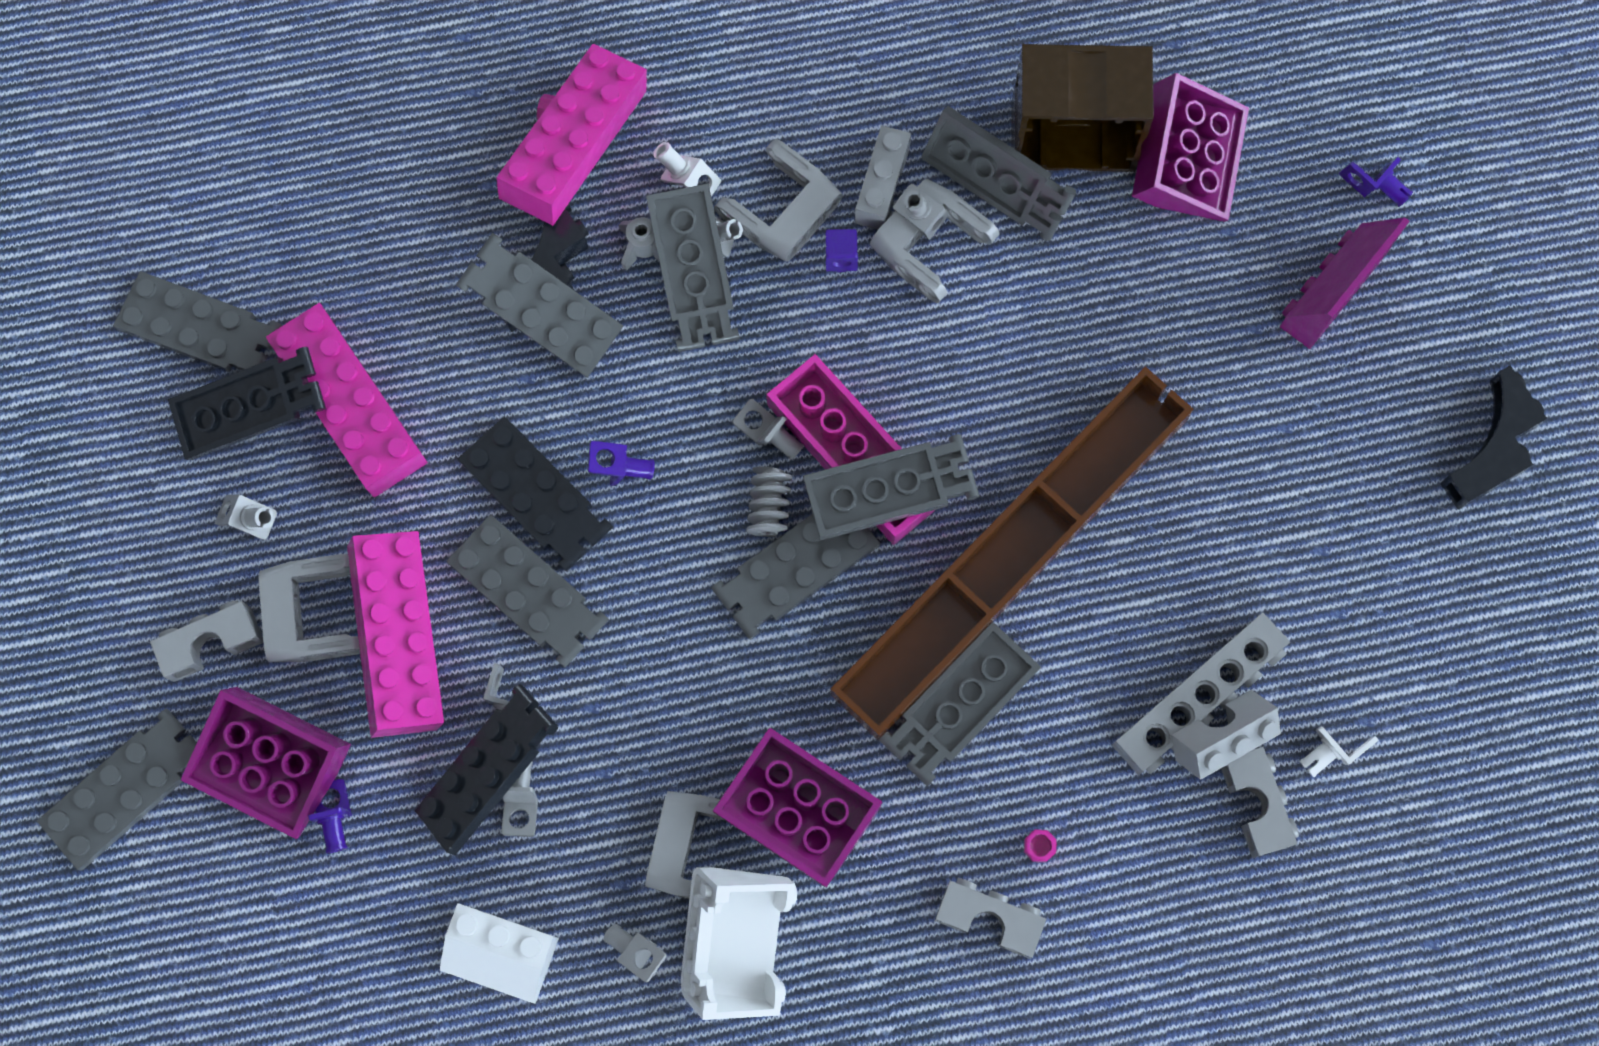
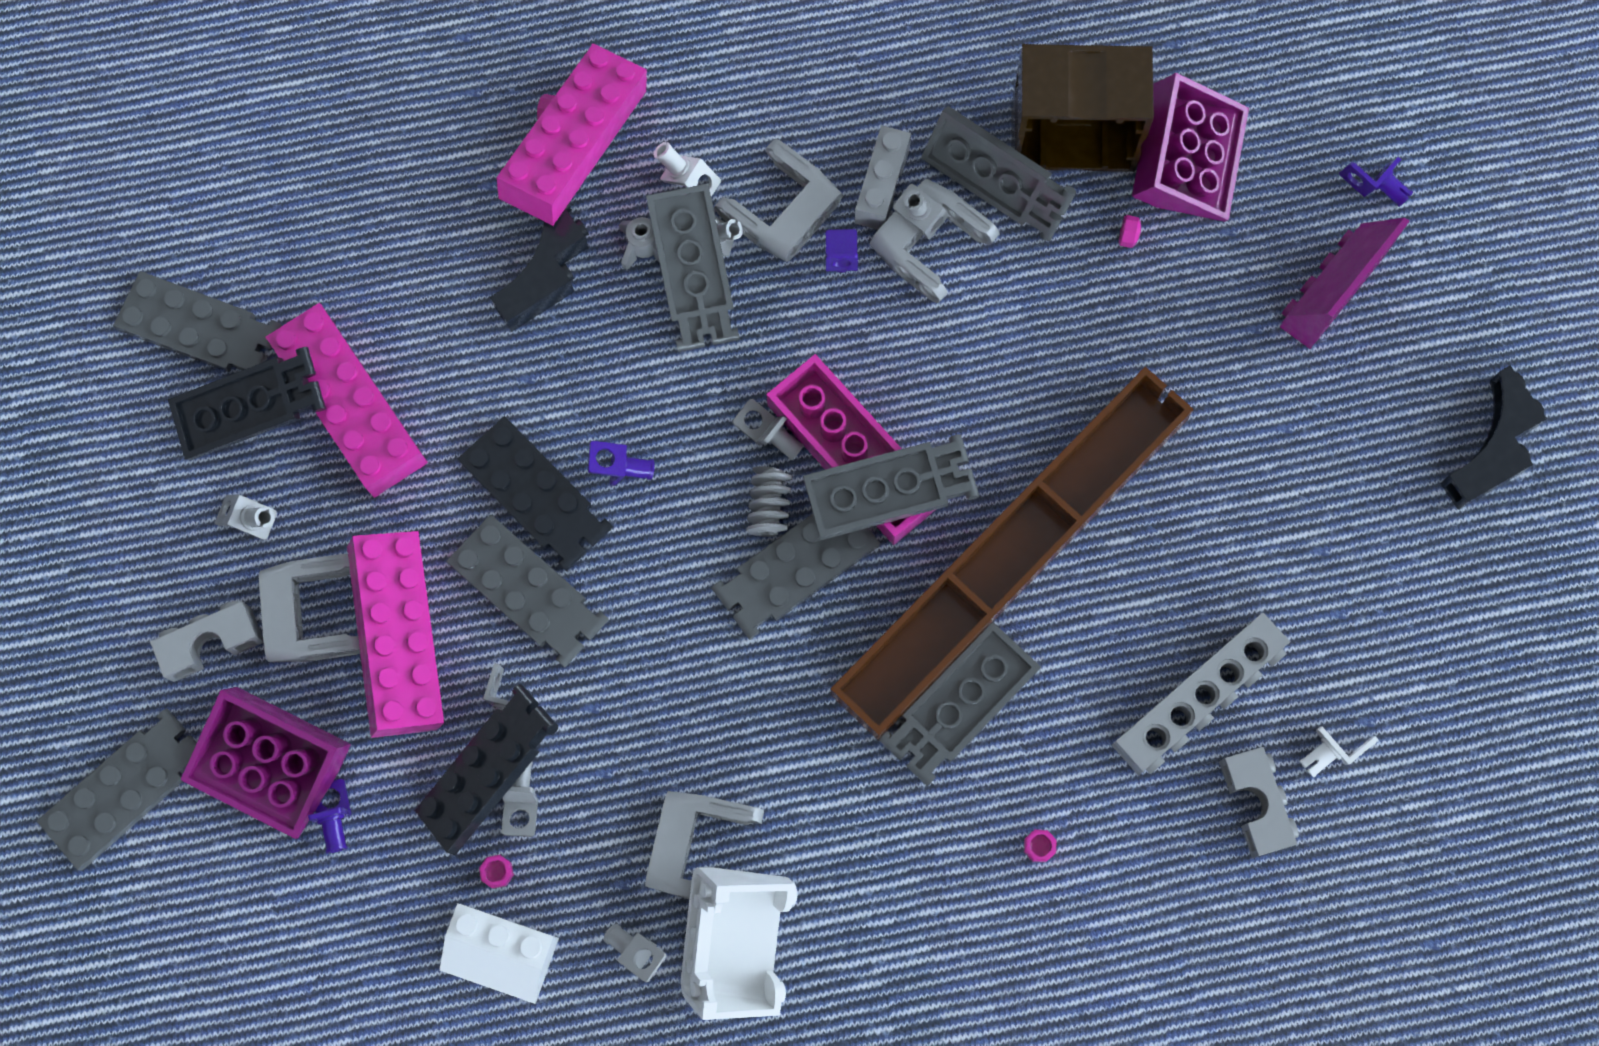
(496, 871): none -> dark pink tile
(541, 306): dark grey hinge -> none
(798, 807): magenta slope -> none
(1019, 925): light grey arch -> none
(1130, 231): none -> dark pink tile
(1208, 749): light grey arch -> none

